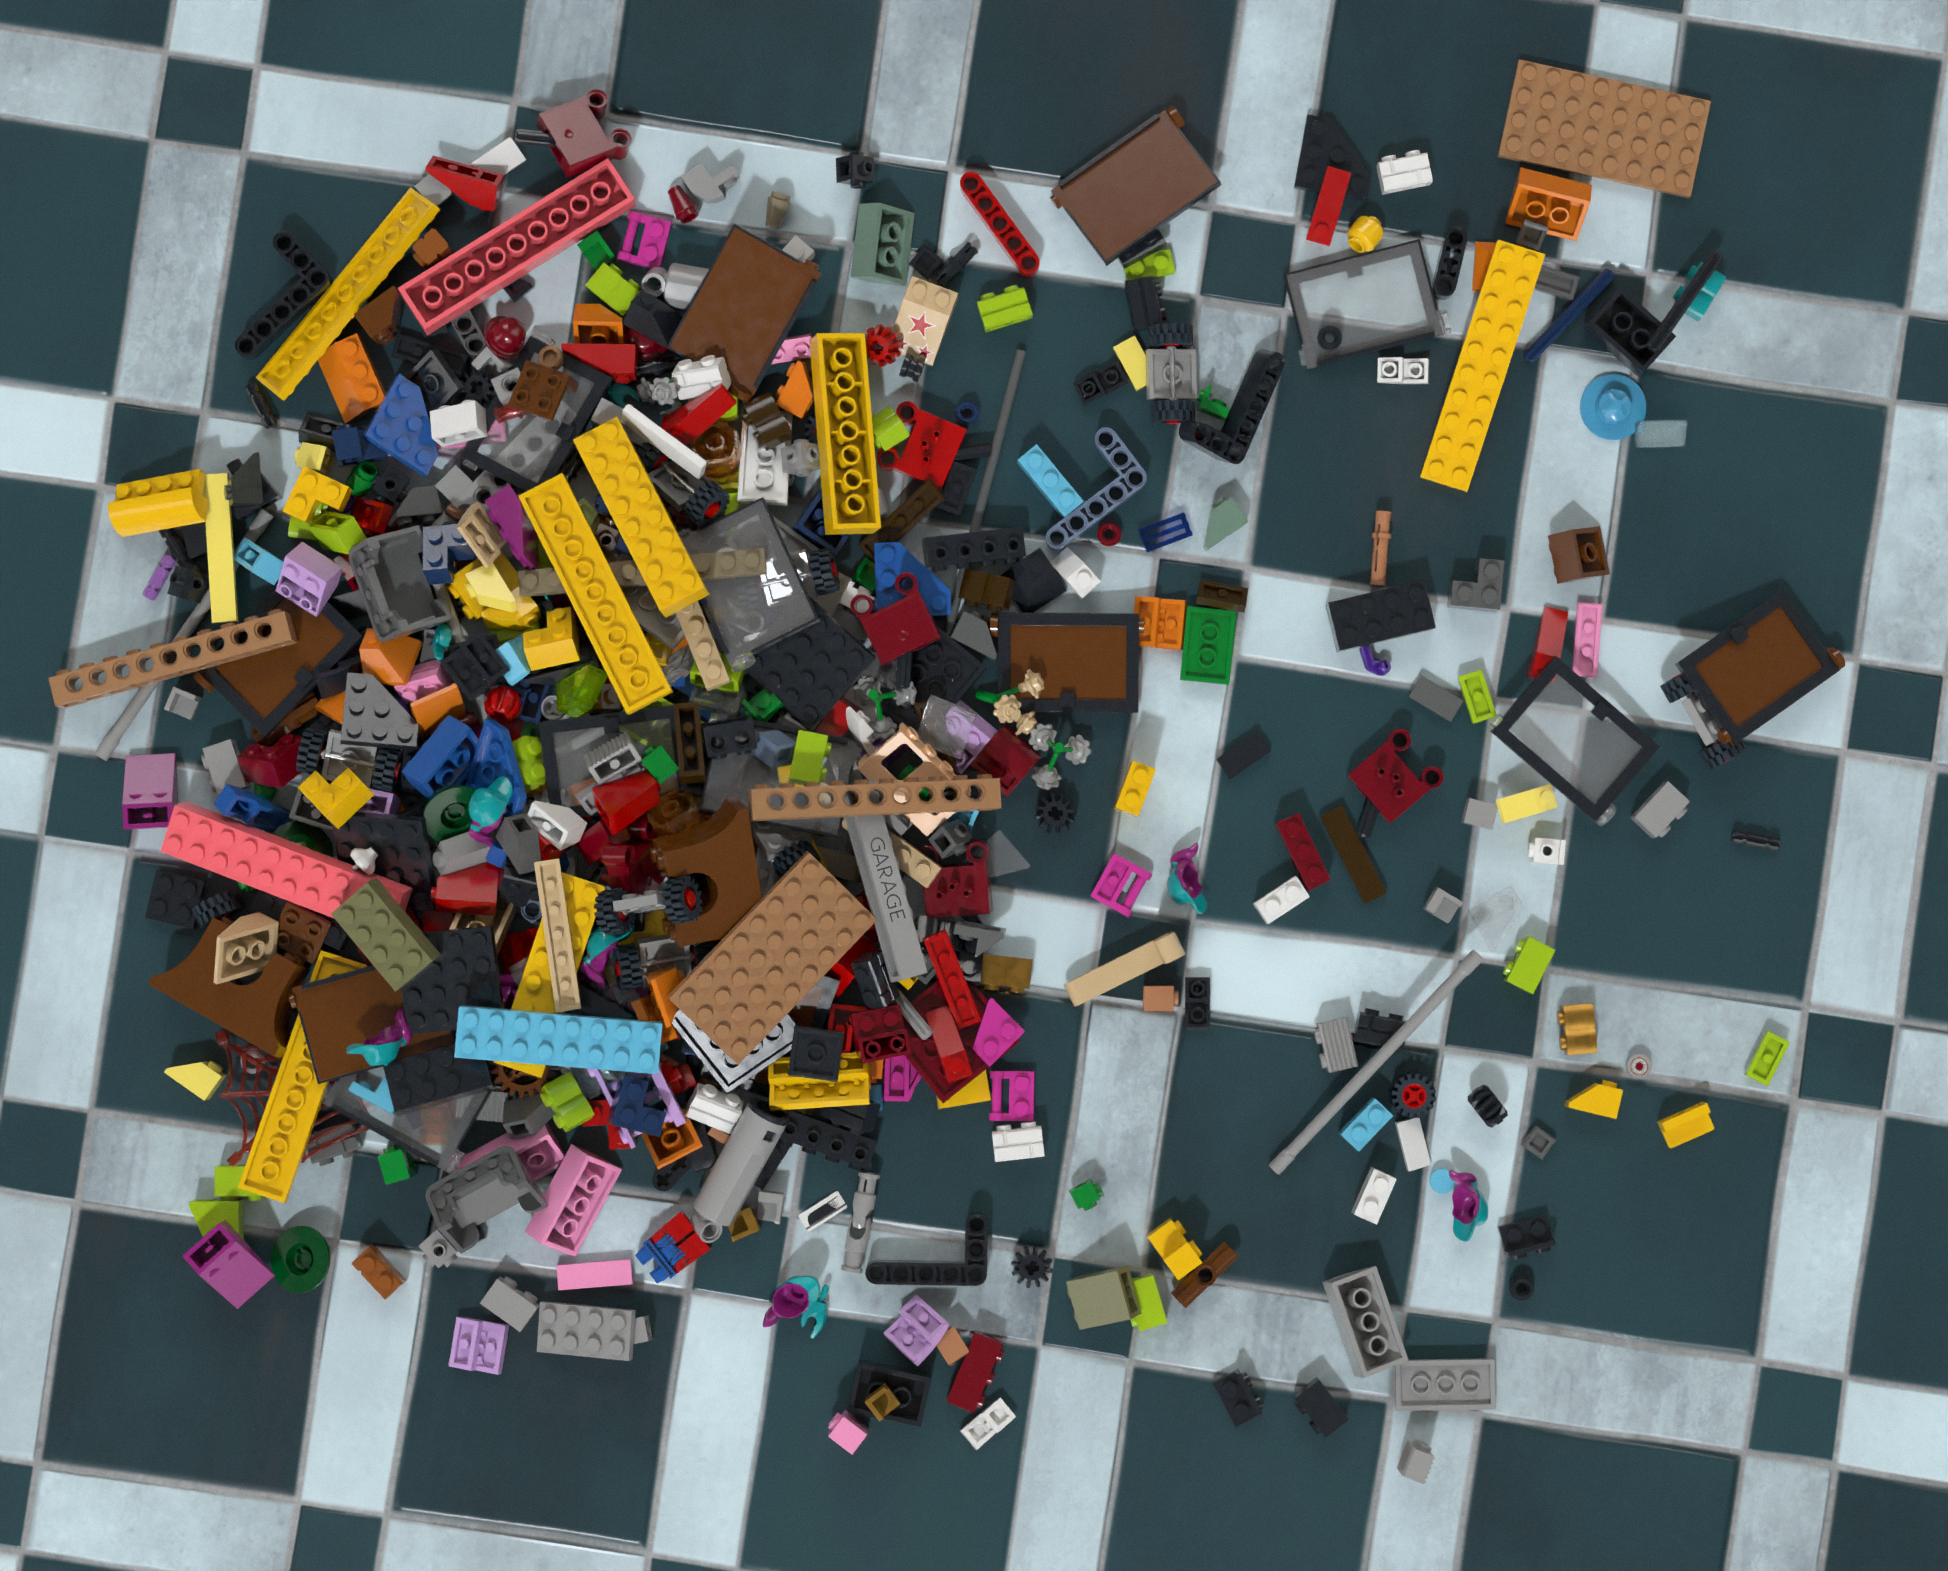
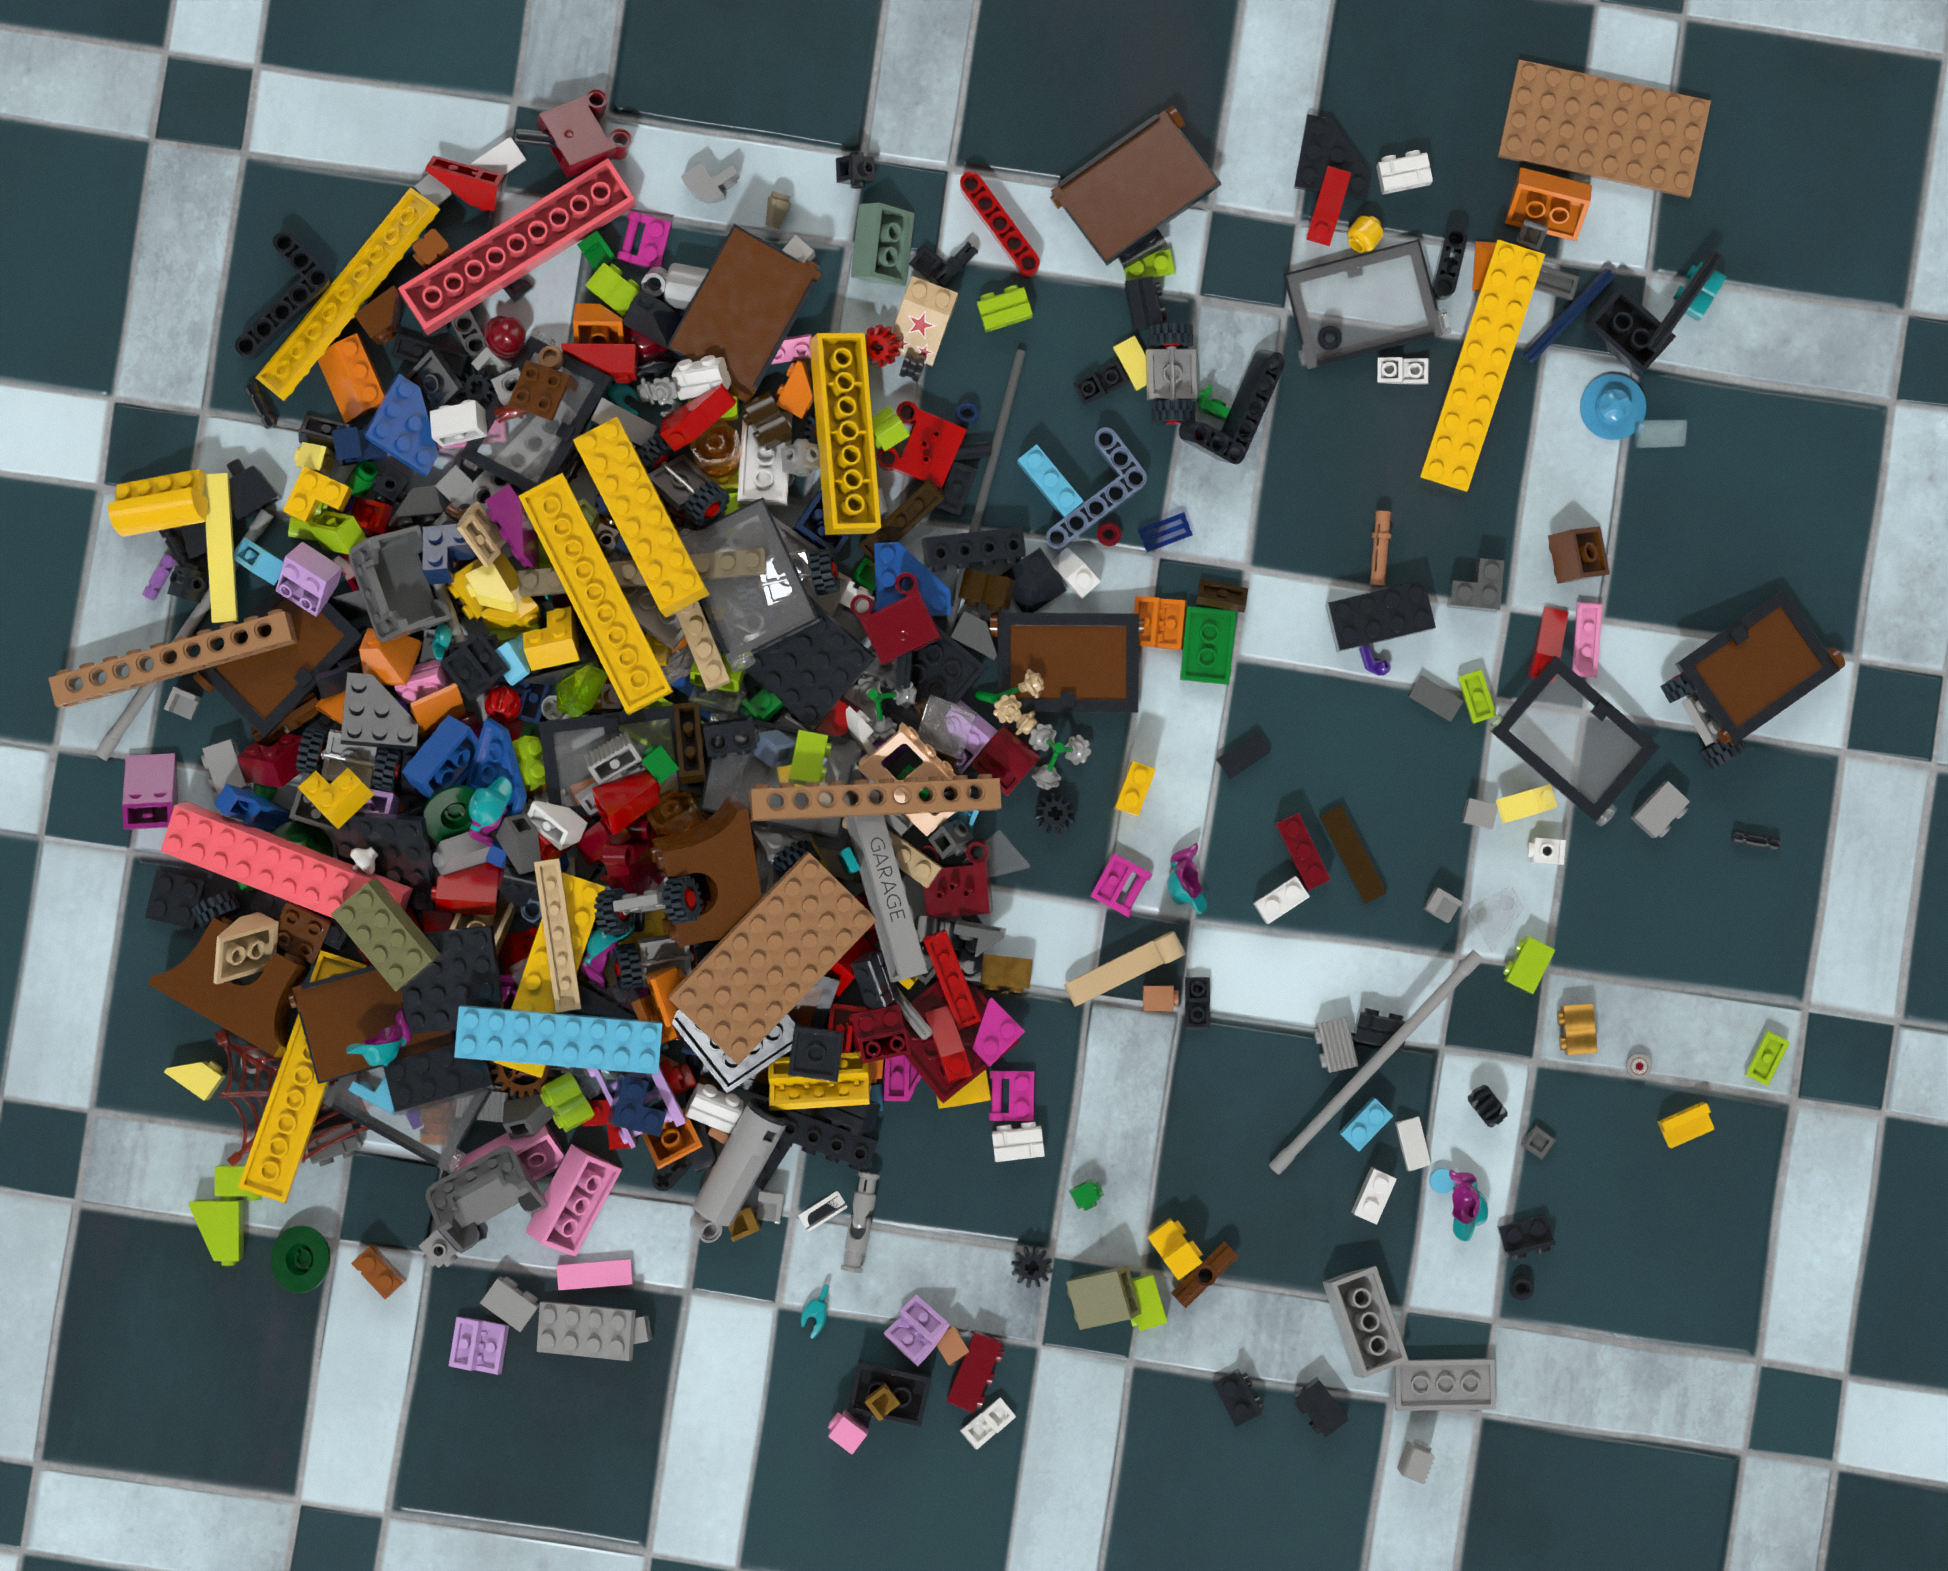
(228, 1264): magenta slope -> none
(246, 484): pearl dark grey slope -> none
(396, 1164): green brick -> none
(663, 441): white tile -> none
(665, 1250): hips -> none
(682, 204): dark red cone -> none
(792, 1298): magenta hair -> none
(848, 861): none -> teal tile
(939, 1267): black beam -> none
(1223, 521): sand green slope -> none
(1388, 783): dark red piece -> none
(1419, 1101): black wheel -> none
(1598, 1099): yellow slope -> none

